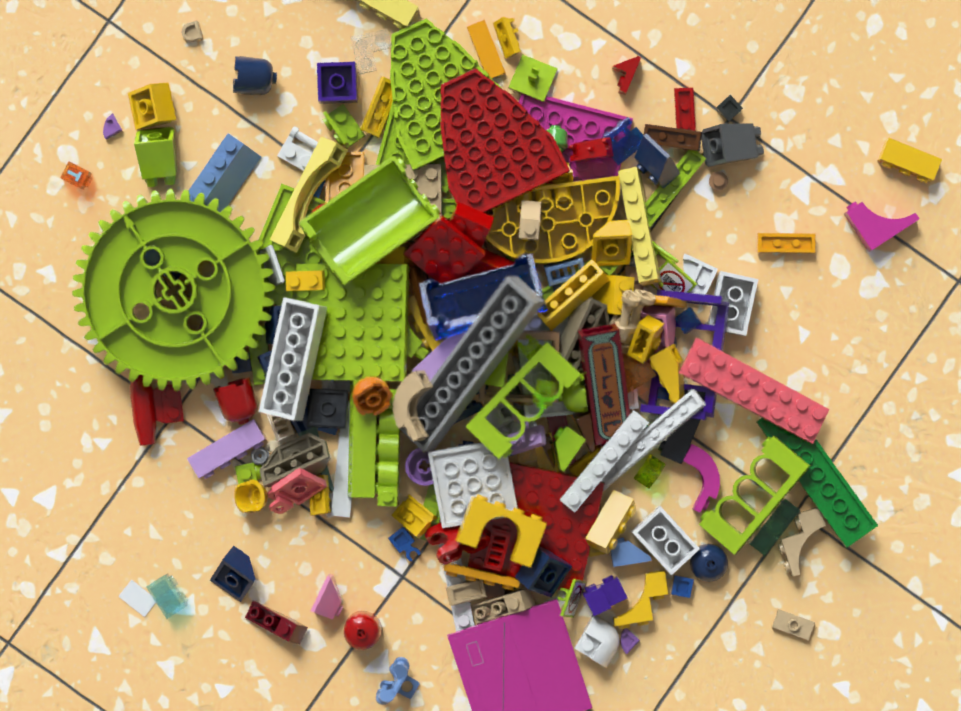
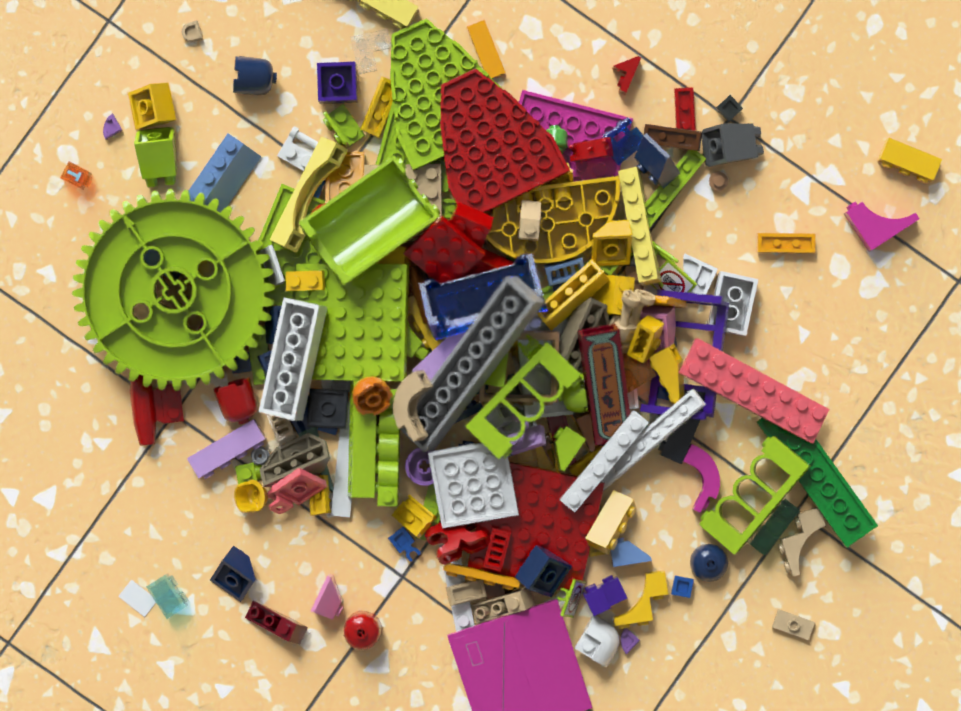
(389, 689): medium blue piece -> none
(507, 36): yellow plate -> none
(528, 529): yellow arch -> none
(532, 78): lime piece -> none
(544, 393): clear neon green brick -> none
(649, 471): clear neon green brick -> none
(665, 540): white brick -> none
(688, 320): clear blue tile -> none

